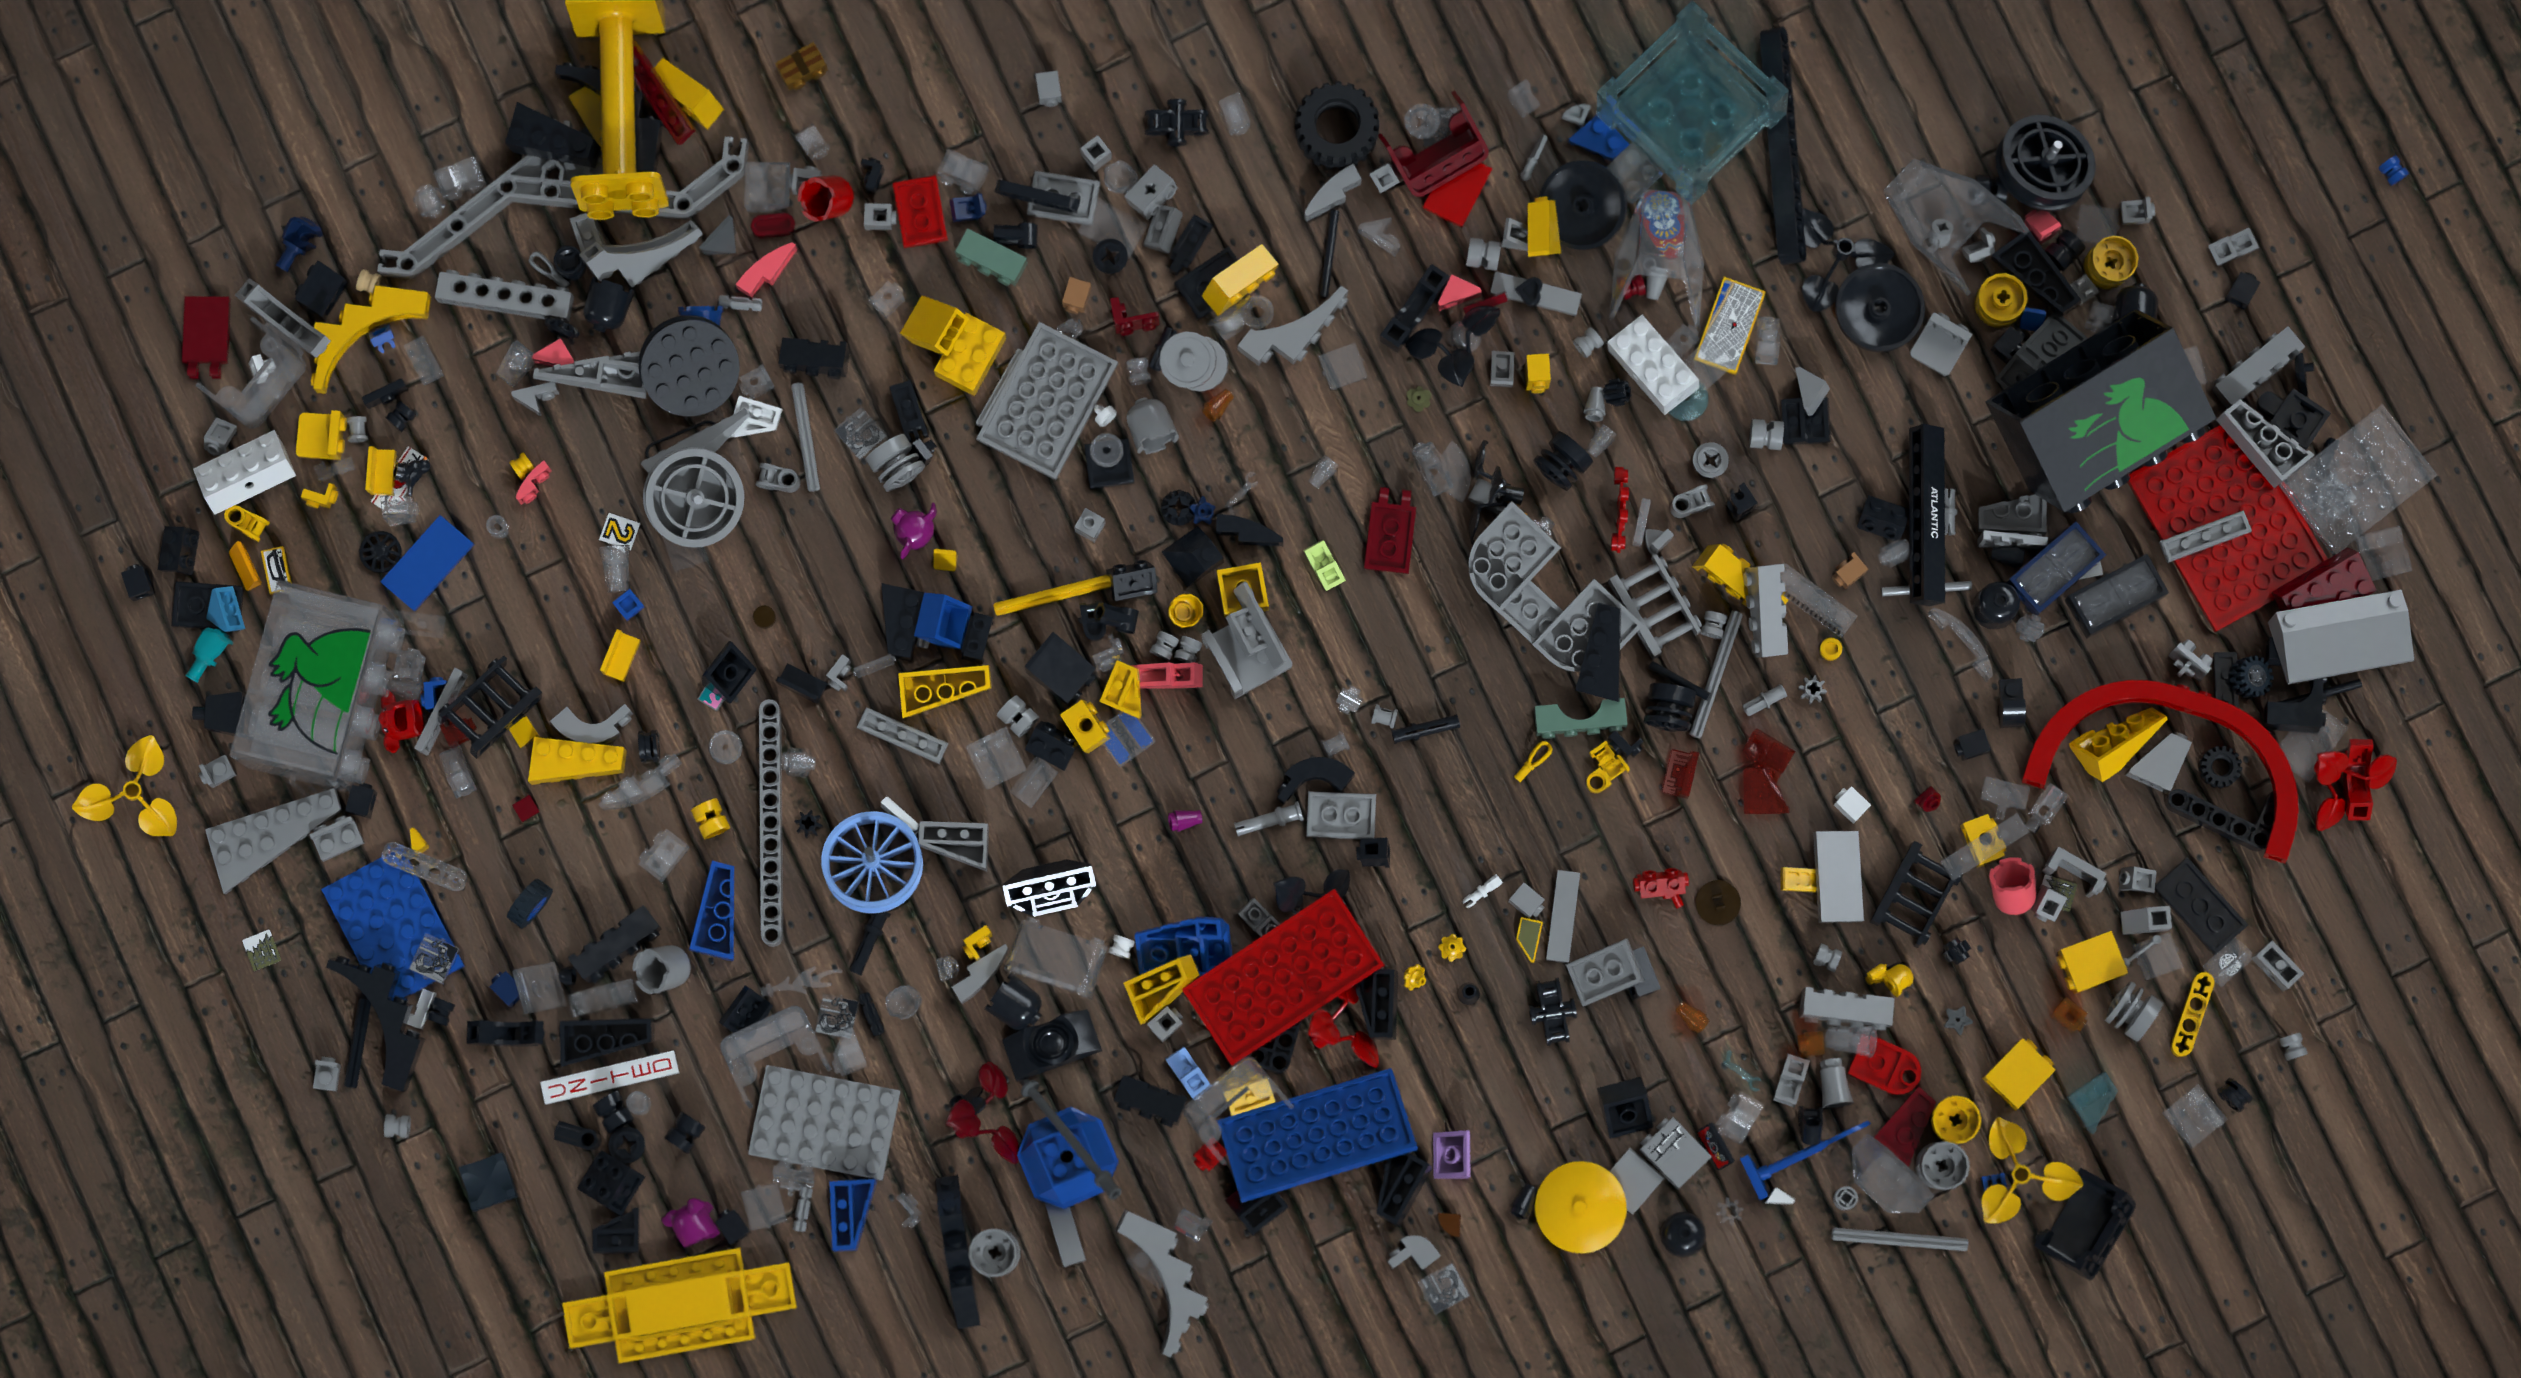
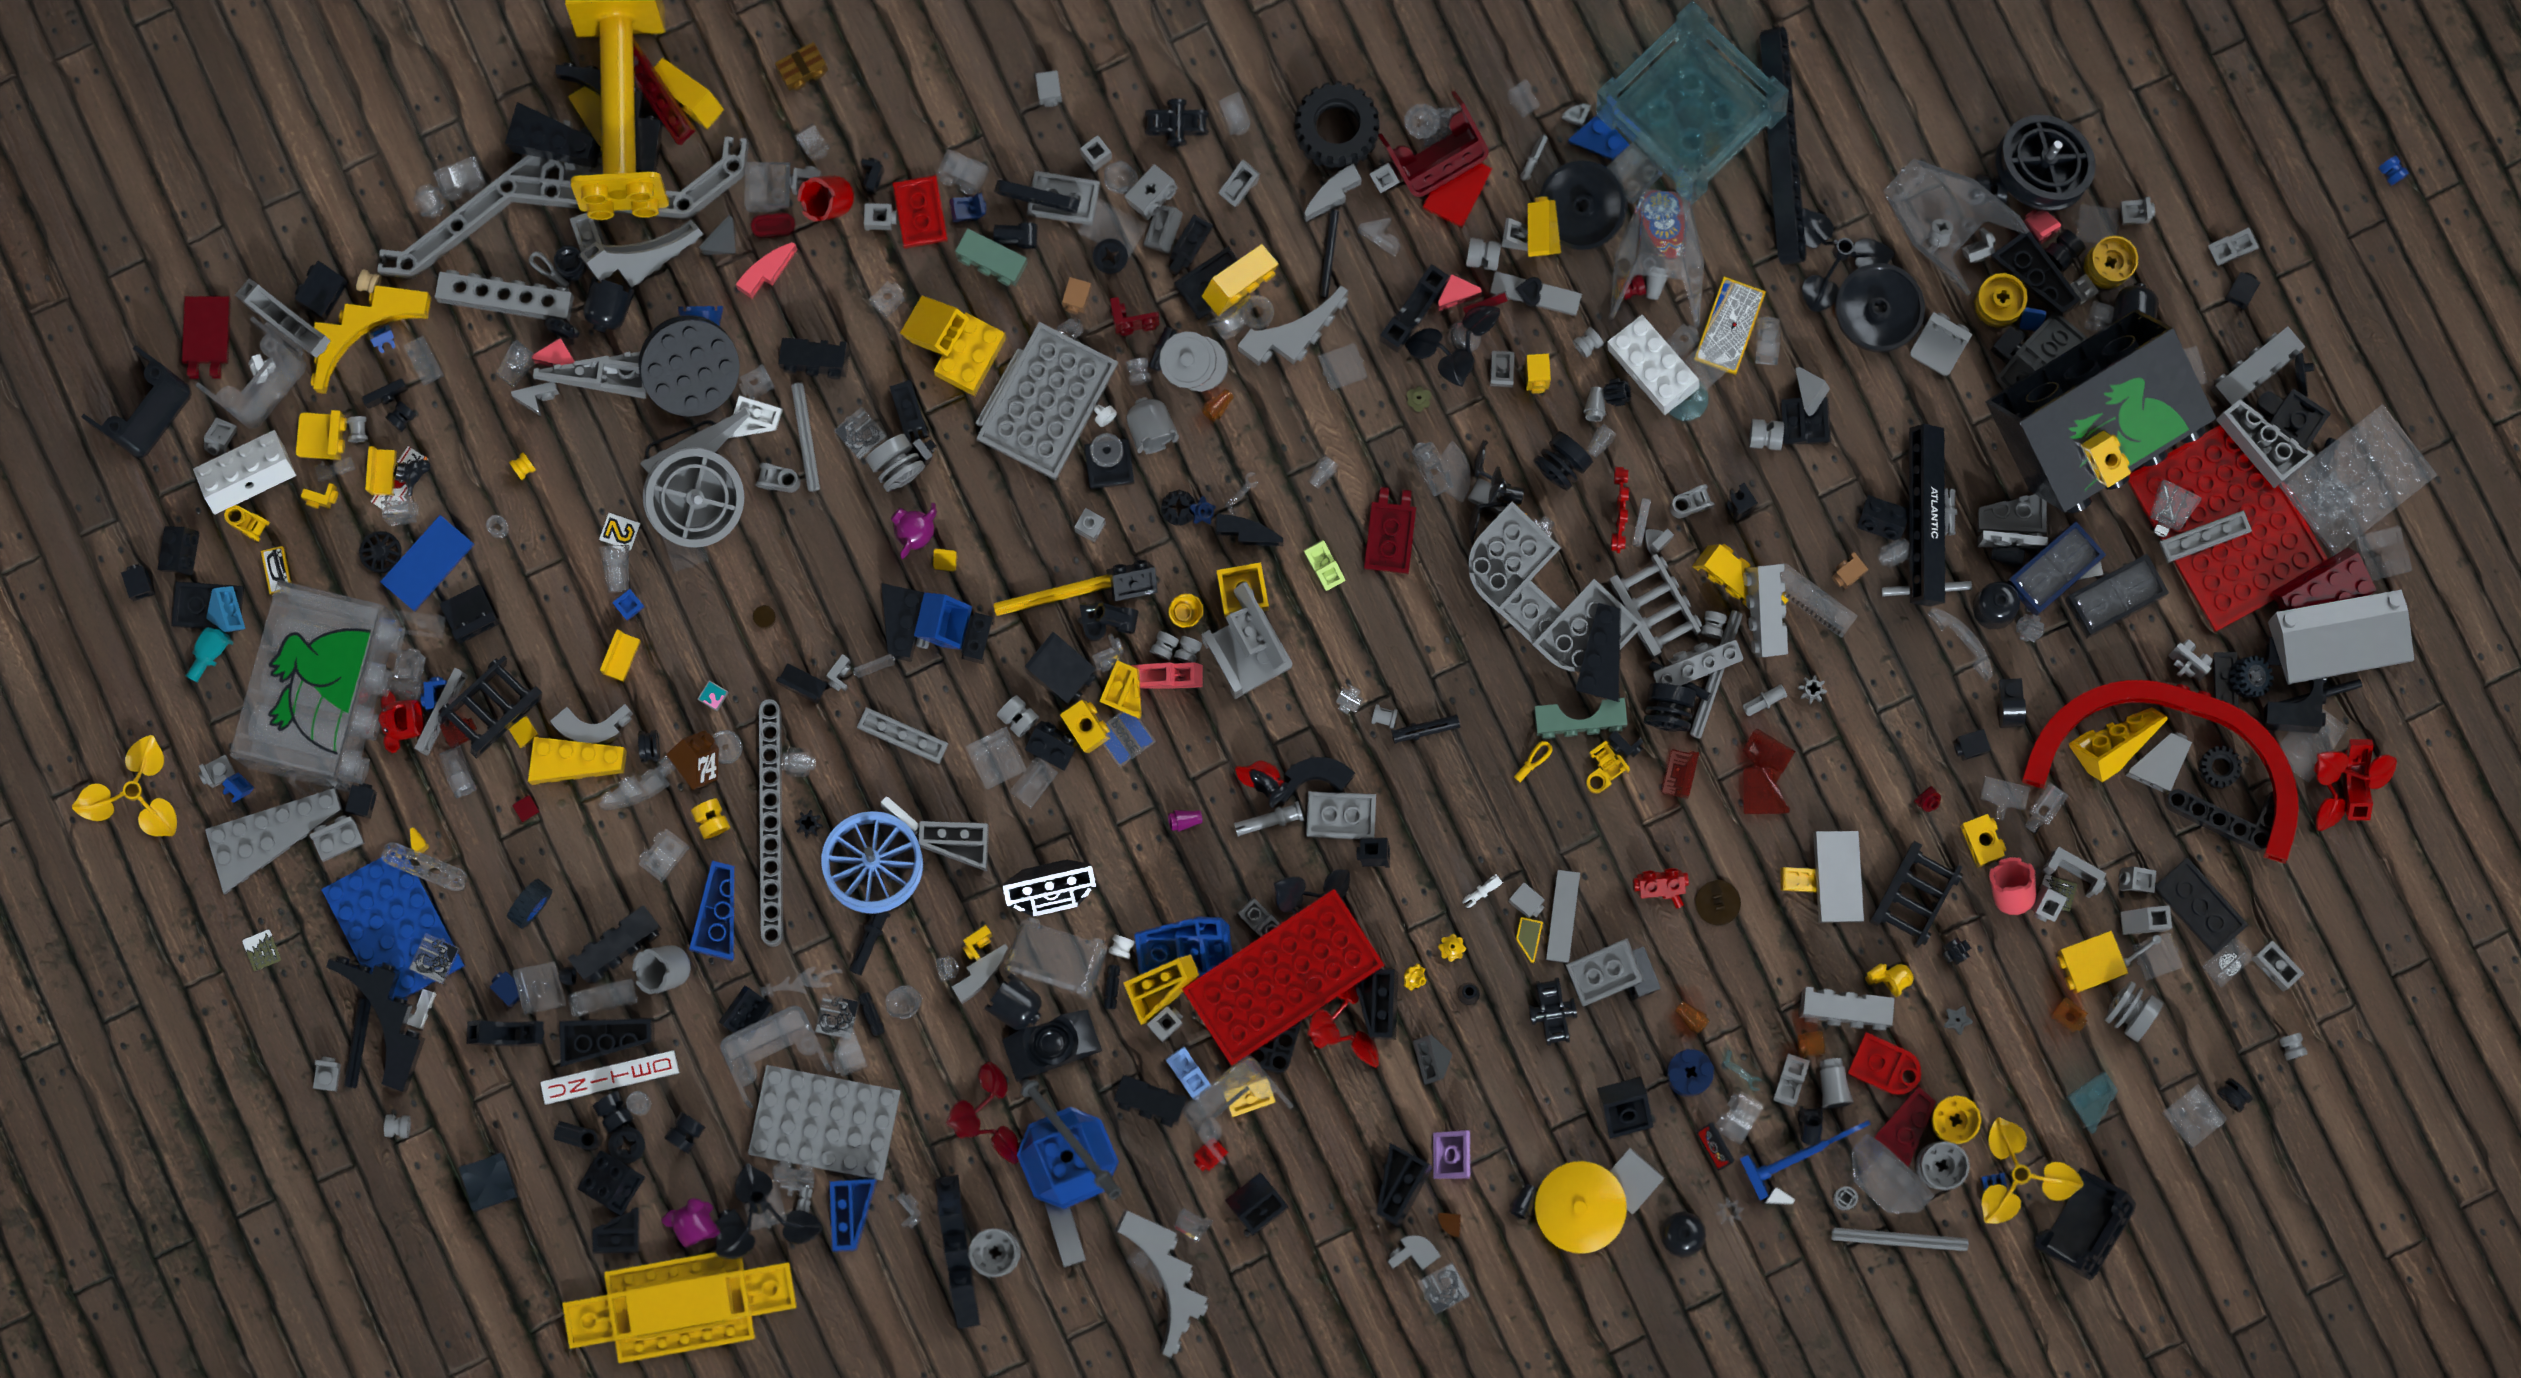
(152, 415): none -> black windscreen
(221, 712): black torso -> none
(237, 786): none -> blue tile
(244, 566): light orange slope -> none
(296, 239): dark blue piece -> none
(440, 1011): black wheel -> none
(469, 614): none -> black bracket
(527, 490): coral slope -> none
(696, 759): none -> reddish brown slope
(728, 673): black slope -> none
(740, 303): light grey axle -> none
(753, 1188): none -> black plant
(934, 688): yellow wedge -> none
(972, 1097): black plate -> none
(1112, 987): none -> black axle
(1193, 556): black slope -> none
(1239, 183): none -> light grey slope
(1264, 779): none -> hair
(1317, 1137): blue plate -> none
(1335, 745): clear bush -> none
(1432, 1058): none -> dark grey slope
(1674, 1152): light grey brick -> none
(1677, 1075): none -> dark blue brick
(1698, 662): none -> light grey bracket
(1710, 449): light grey gear -> none
(1827, 957): light grey wheel -> none
(1830, 649): yellow tile -> none
(1851, 804): white brick -> none
(1852, 1039): clear plant -> none
(1984, 846): clear tile -> none
(2019, 1073): yellow brick -> none
(2096, 451): none -> yellow brick
(2172, 507): none -> clear torso
(2195, 1015): yellow beam -> none

